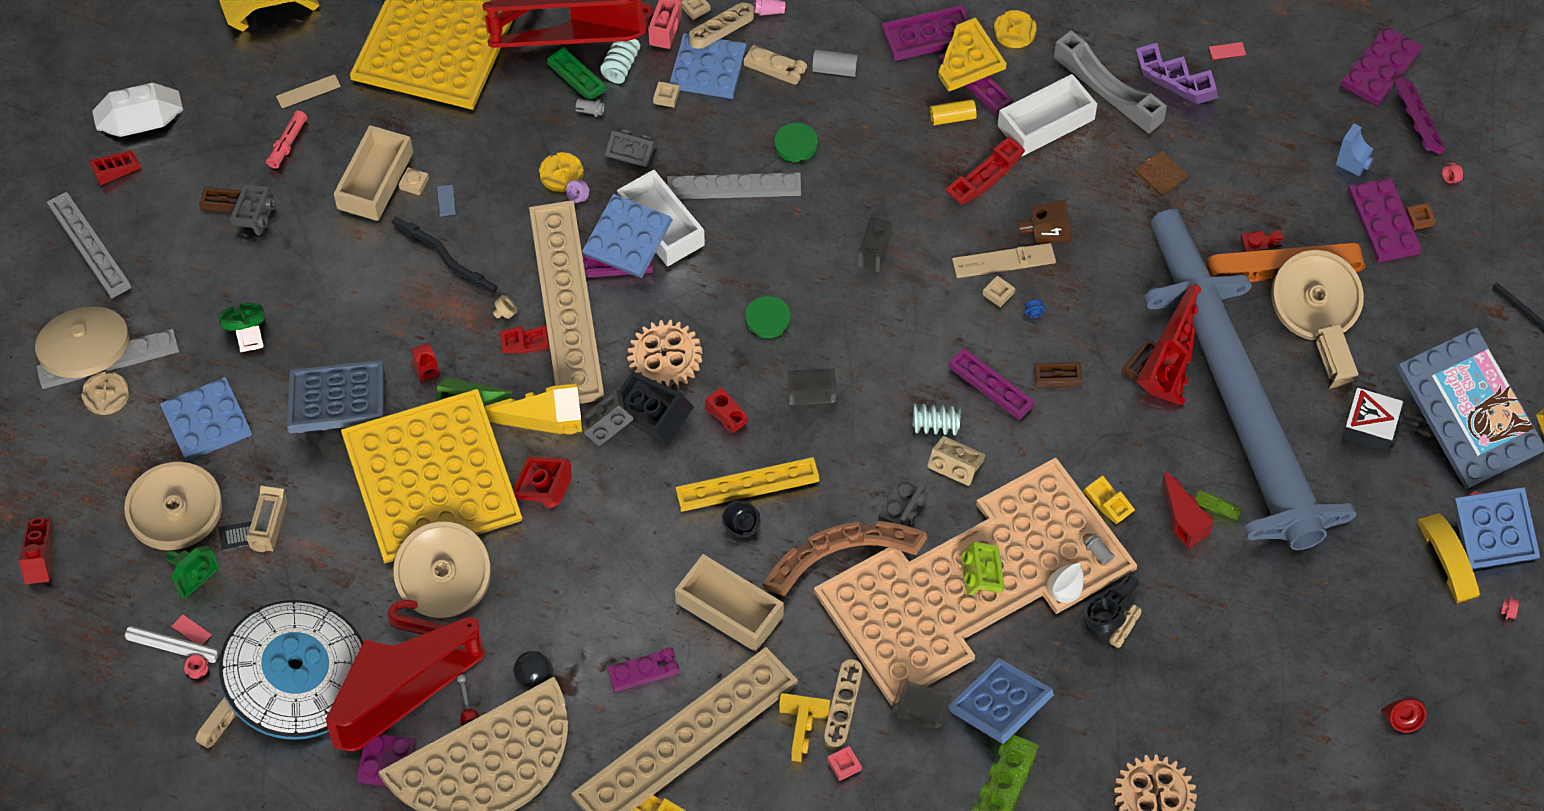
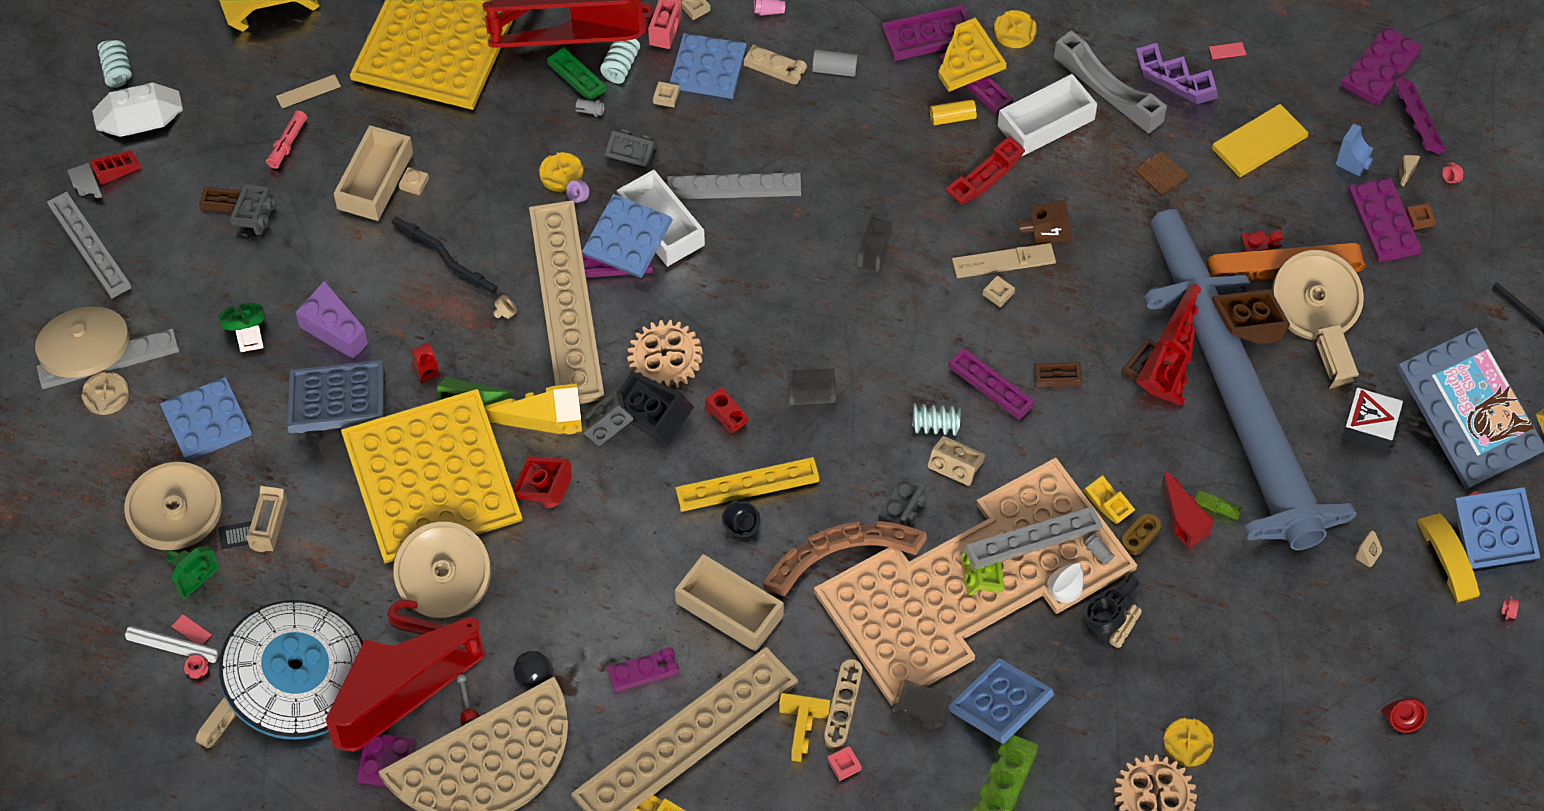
(37, 551): red slope -> none
(84, 180): none -> light grey slope
(114, 63): none -> light aqua piece
(332, 322): none -> medium lavender wedge
(446, 200): sand blue window -> none
(524, 341): red slope -> none
(739, 14): tan beam -> none
(767, 316): green tile -> none
(796, 142): green tile -> none
(1032, 538): none -> light grey plate
(1034, 308): blue plate -> none
(1139, 535): none -> pearl gold plate
(1188, 742): none -> yellow tile
(1252, 315): none -> reddish brown slope
(1260, 140): none -> yellow tile
(1369, 550): none -> tan slope
(1407, 167): none -> tan slope

